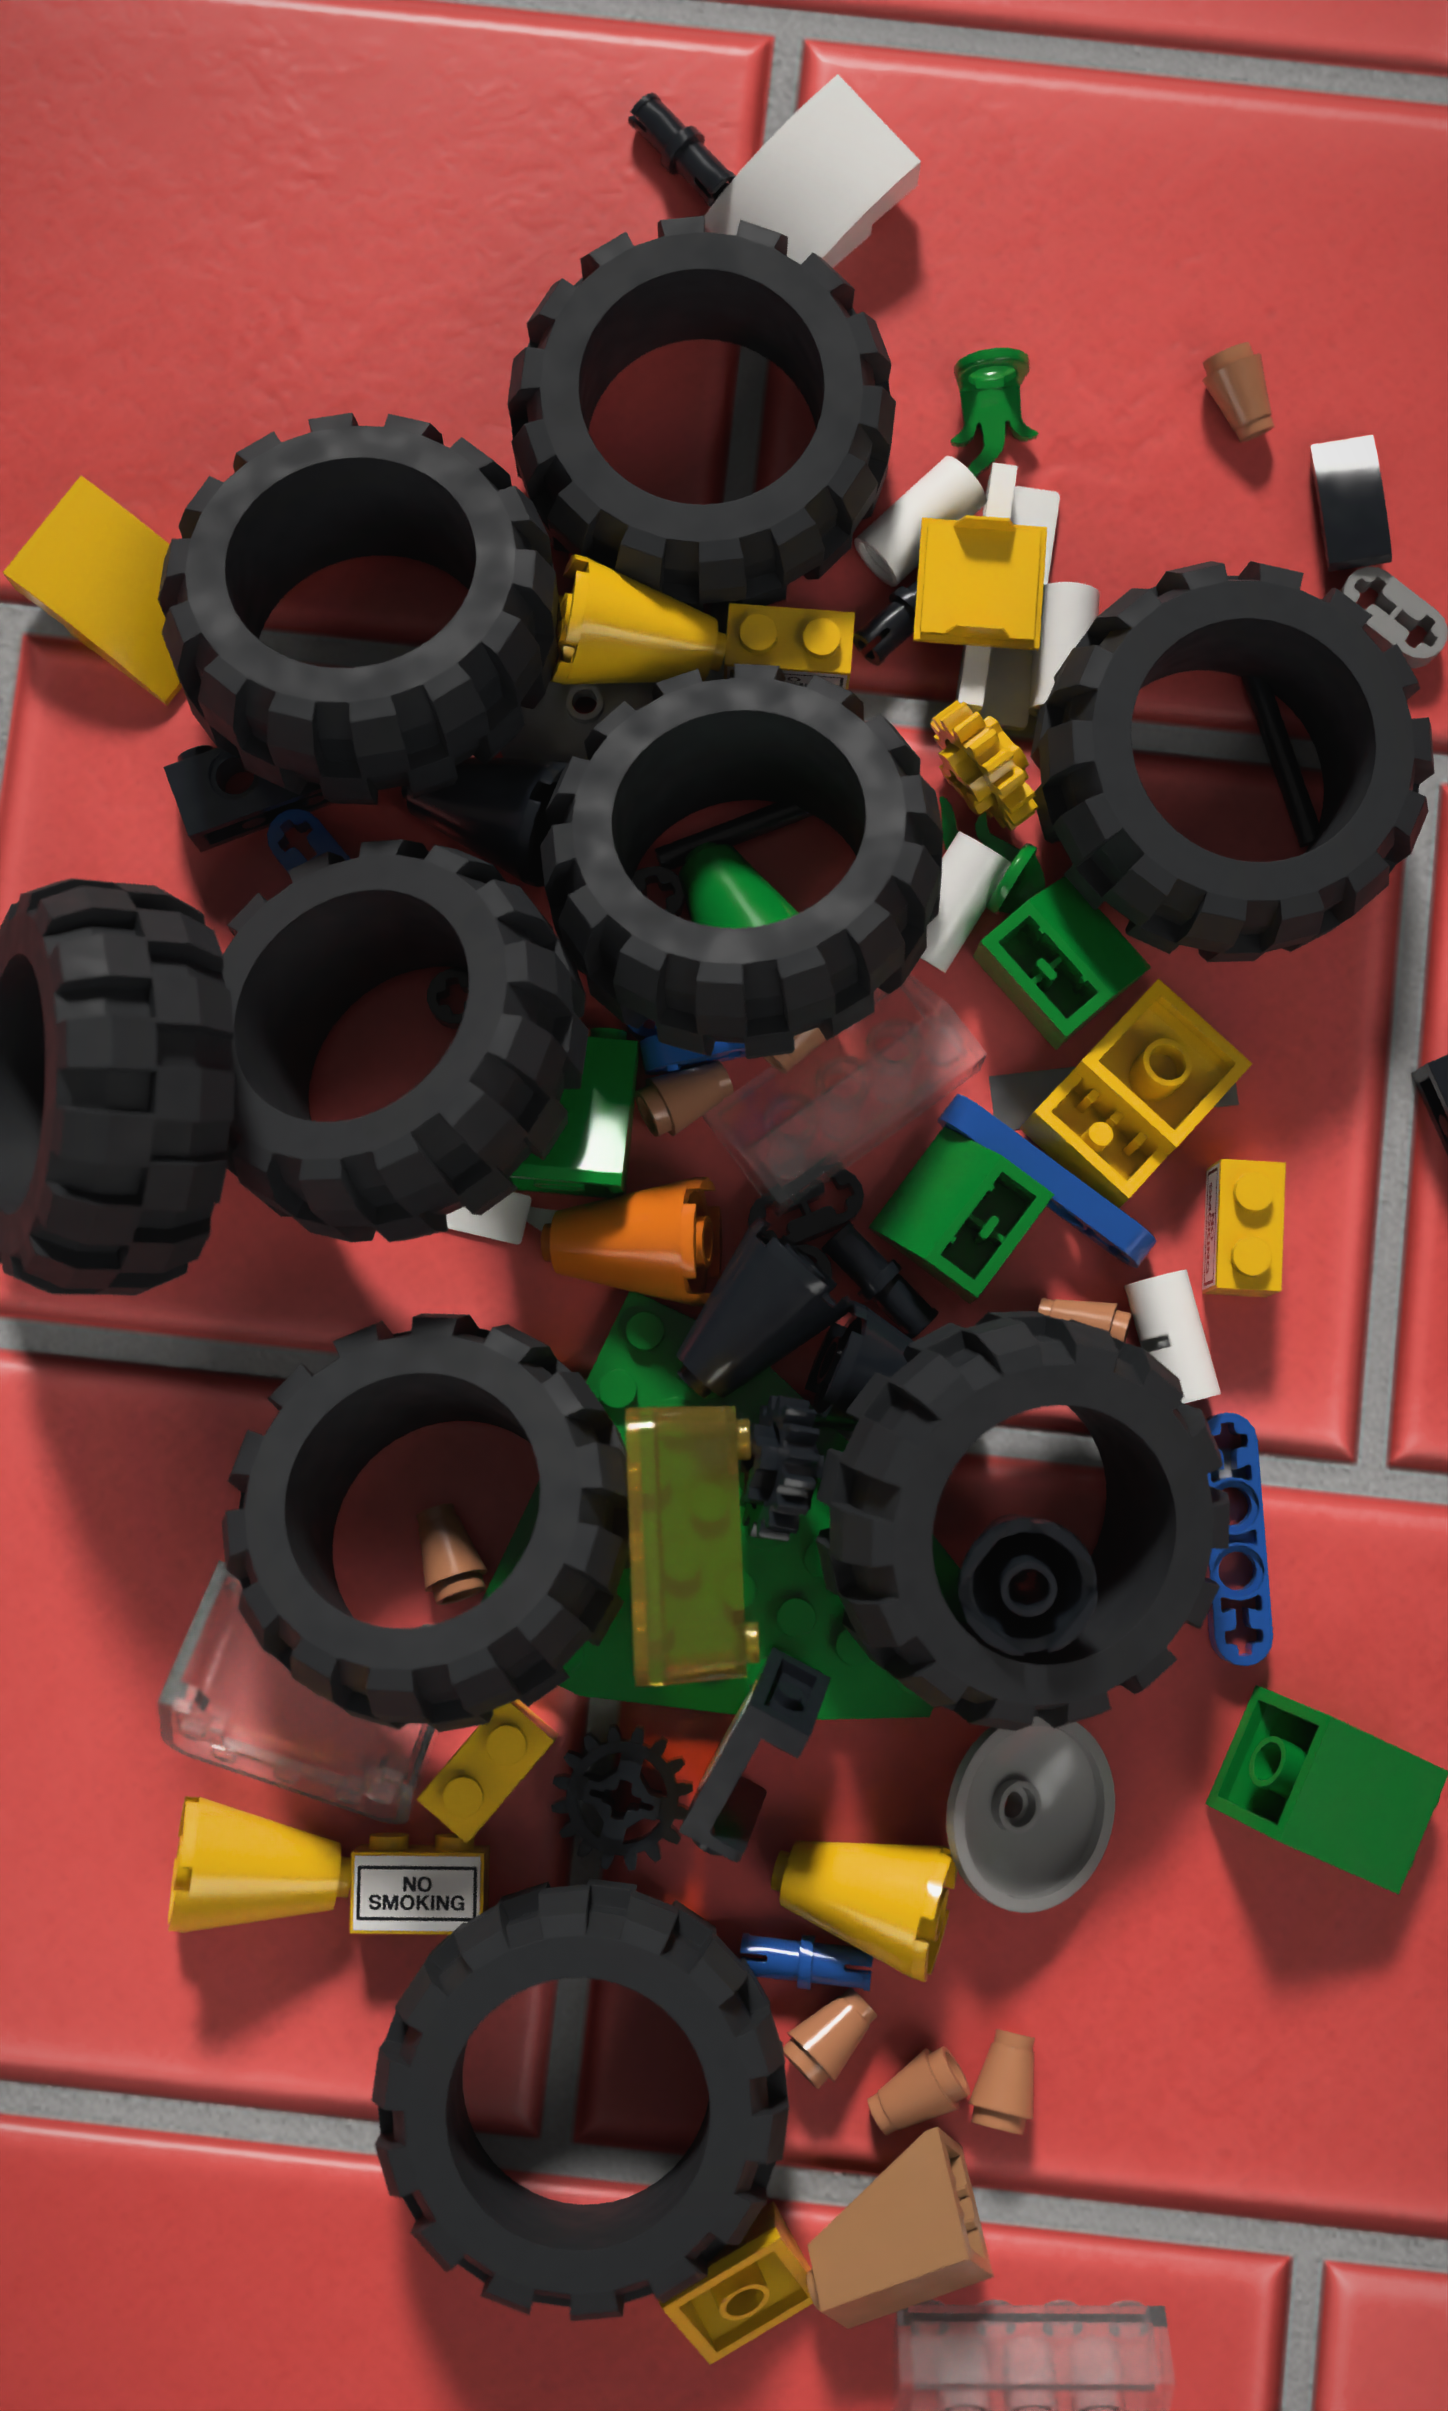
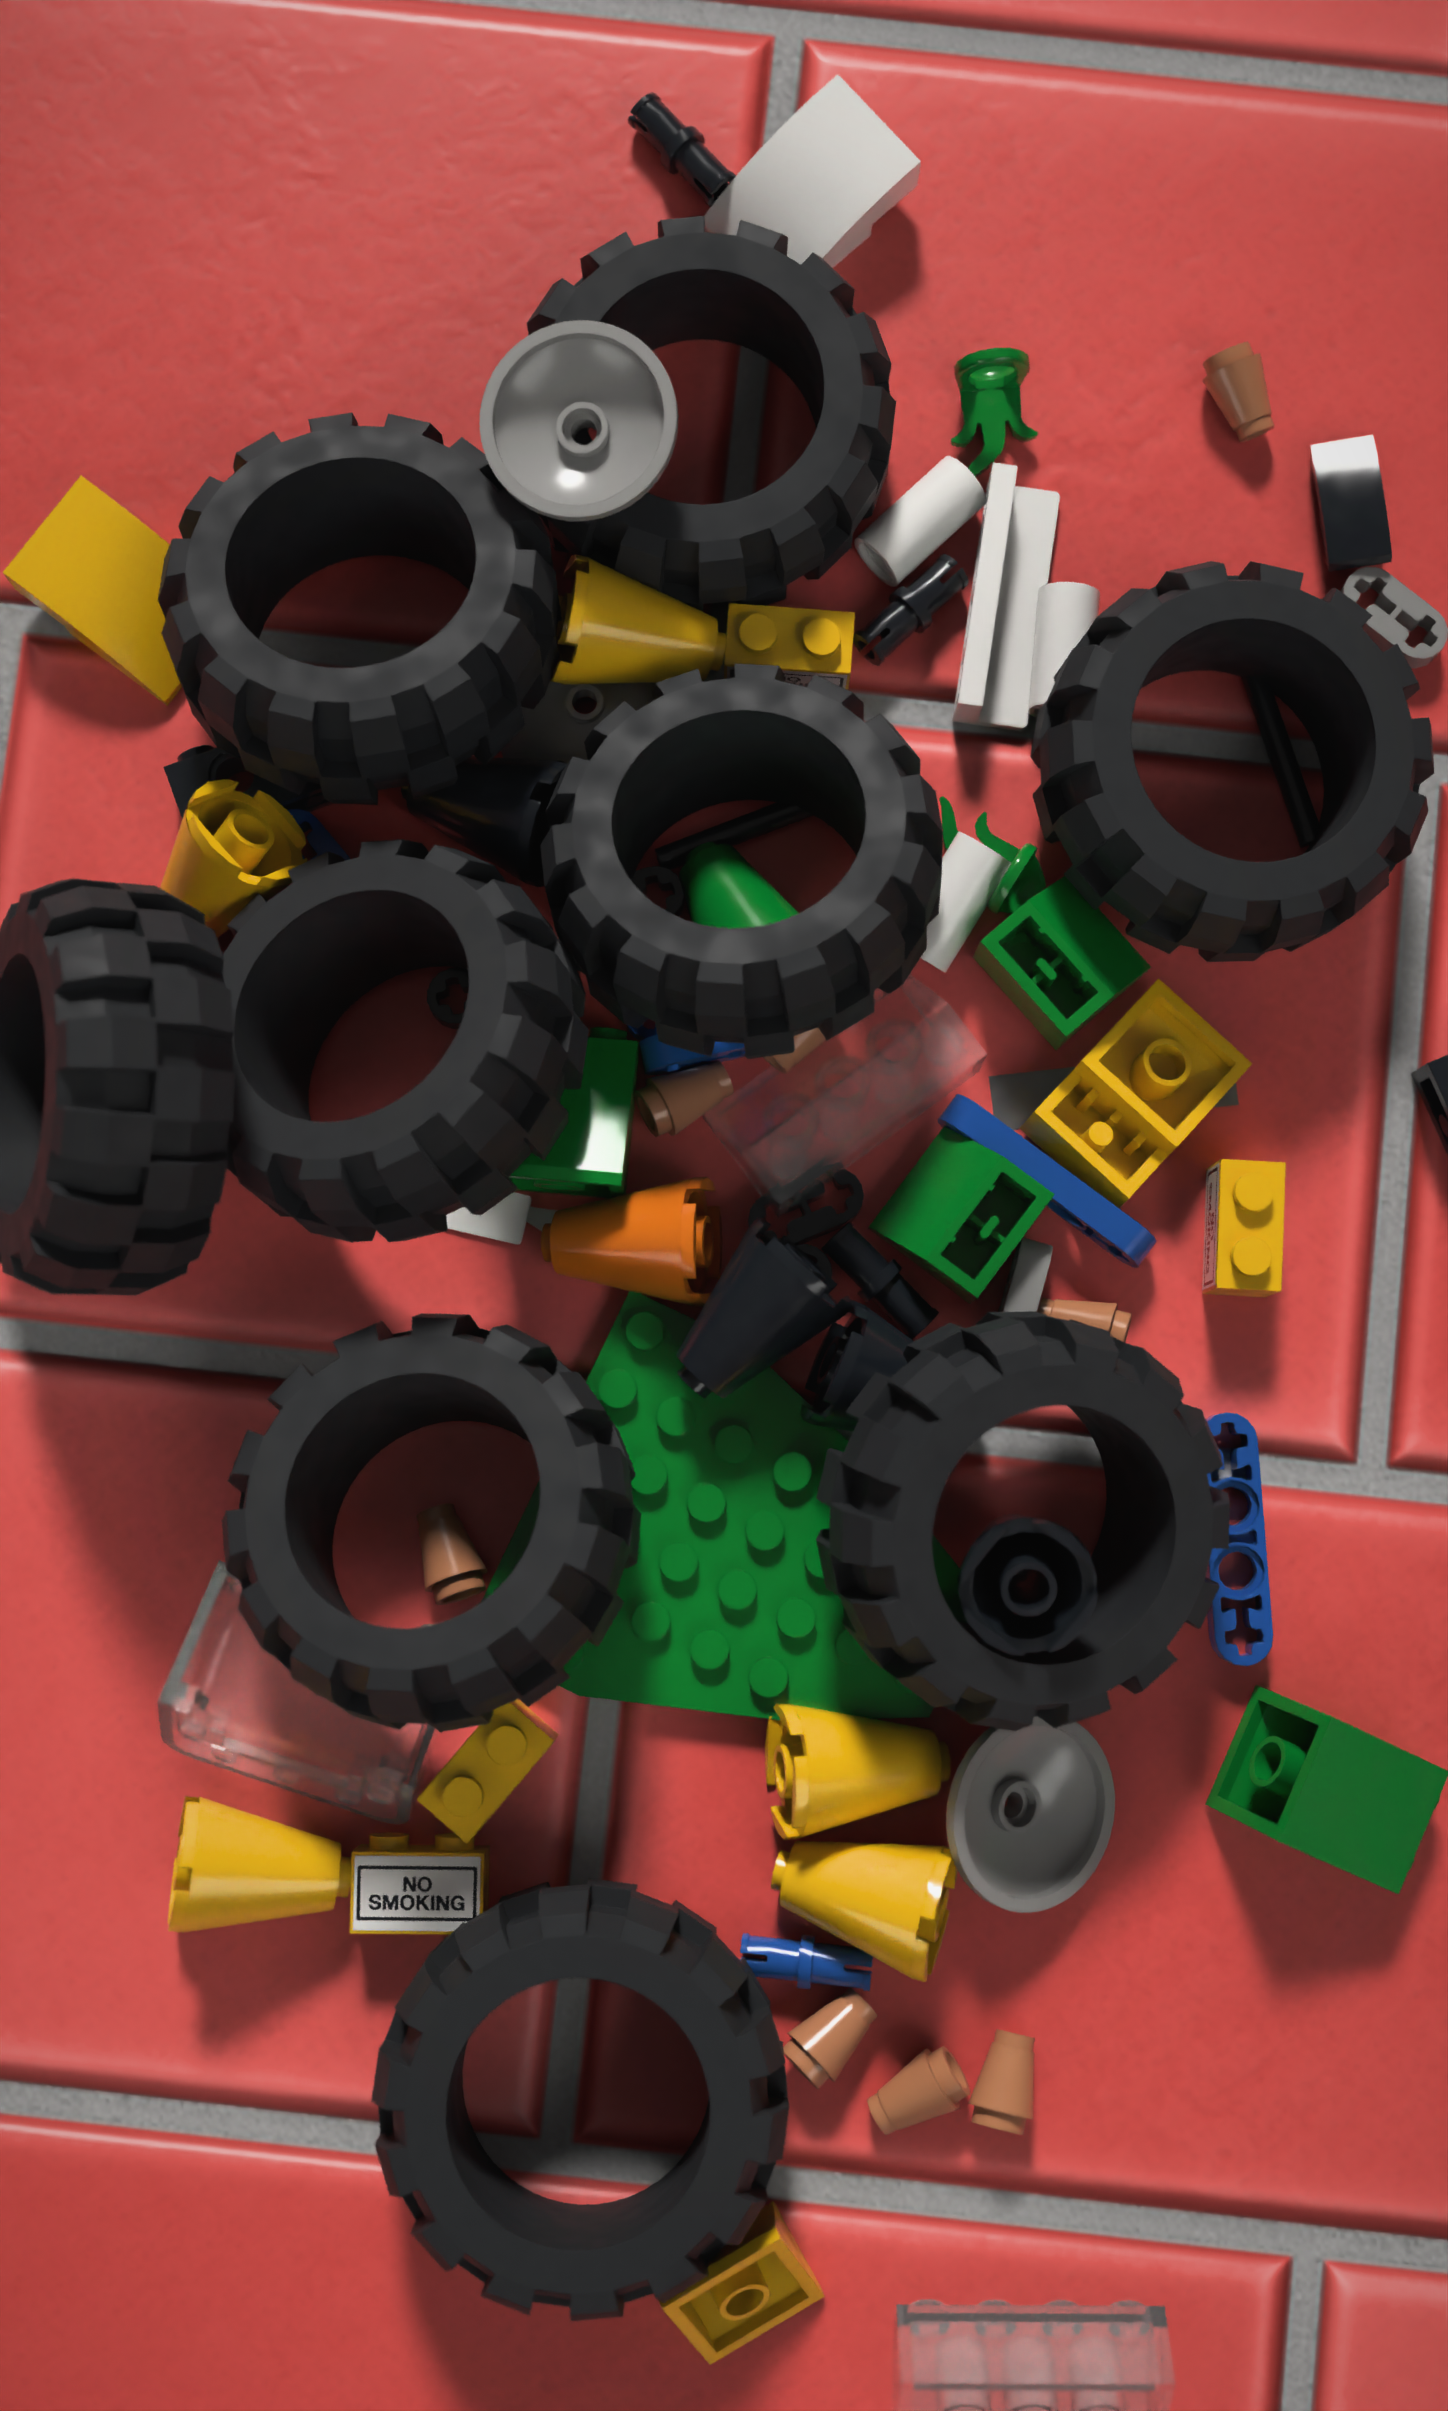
(231, 851): none -> yellow cone
(571, 381): none -> light grey dish
(591, 1790): black gear -> none
(687, 1544): clear yellow windscreen -> none
(780, 1711): black panel -> none
(782, 1468): black gear -> none
(846, 1767): none -> yellow cone
(901, 2237): medium nougat slope -> none
(980, 583): yellow piece -> none
(984, 765): yellow gear -> none
(1026, 1276): none -> light grey beam
(1173, 1331): white pin -> none

